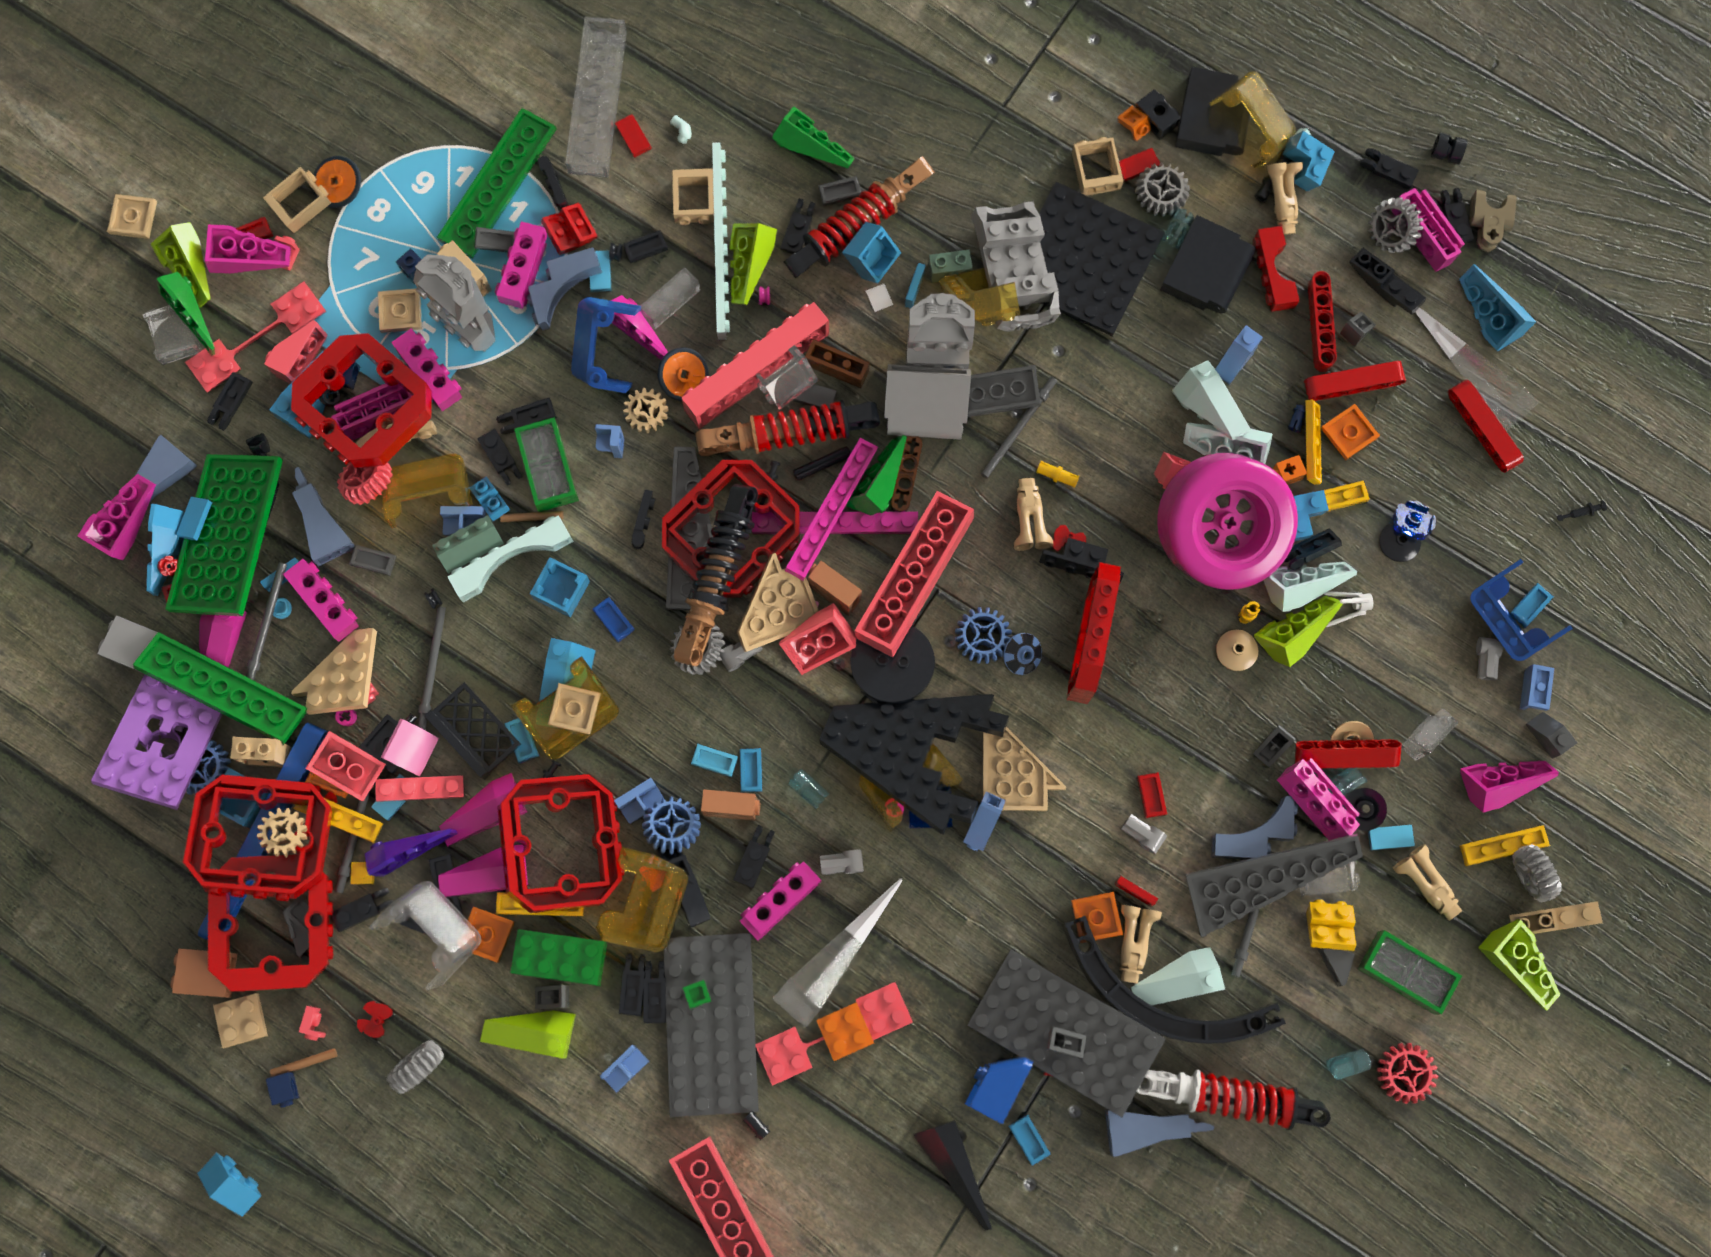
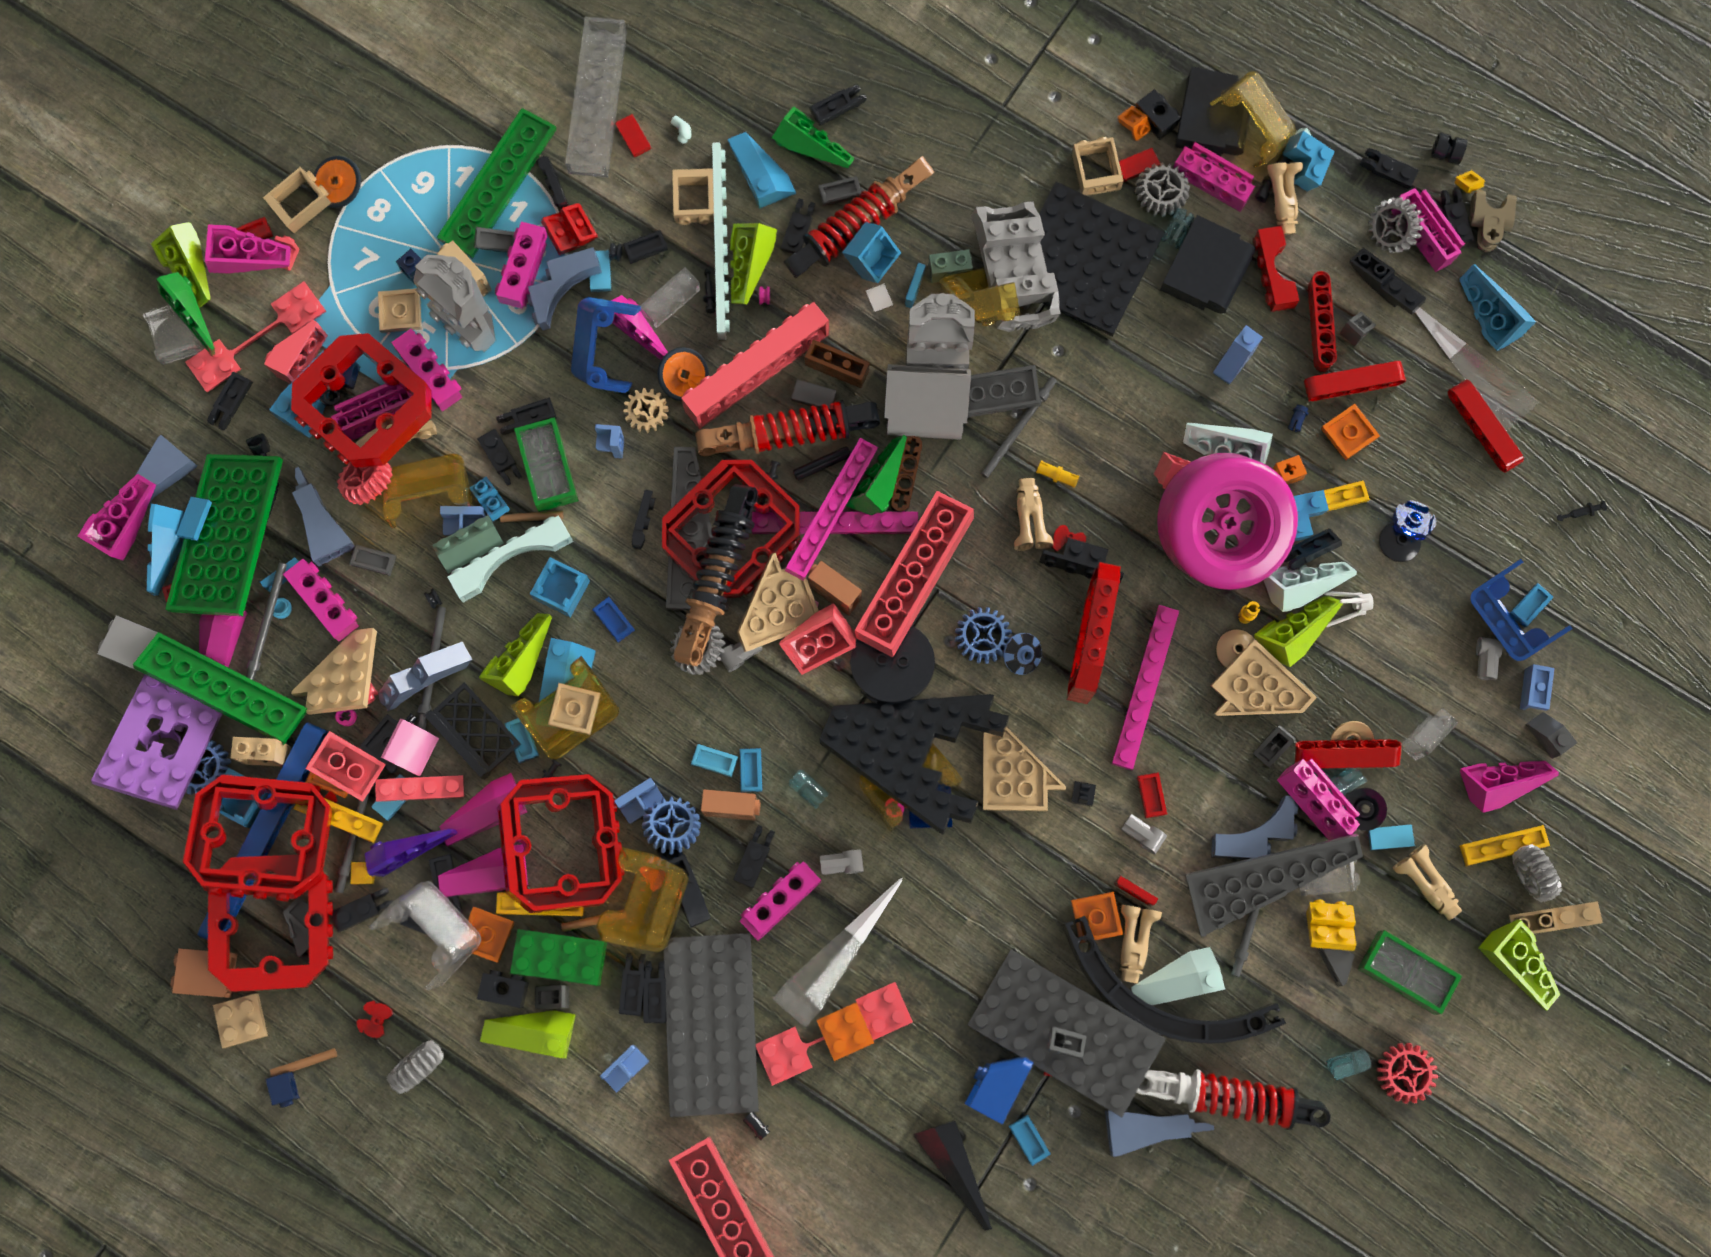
(132, 216): tan plate -> none
(162, 566): red plate -> none
(228, 1185): dark azure brick -> none
(277, 840): tan gear -> none
(310, 1020): coral bracket -> none
(423, 673): none -> sand blue arch
(490, 992): none -> black brick
(516, 665): none -> lime wedge
(581, 923): none -> medium nougat bar
(696, 994): green panel -> none
(709, 297): none -> black piece
(762, 173): none -> dark azure wedge
(788, 380): clear panel -> none
(837, 104): none -> black hinge
(984, 821): medium blue slope -> none
(1083, 793): none -> black tile
(1145, 687): none -> dark pink plate
(1208, 397): light aqua wedge -> none
(1214, 179): none -> dark pink brick
(1260, 686): none -> tan wing
(1313, 442): yellow tile -> none
(1469, 181): none -> yellow plate

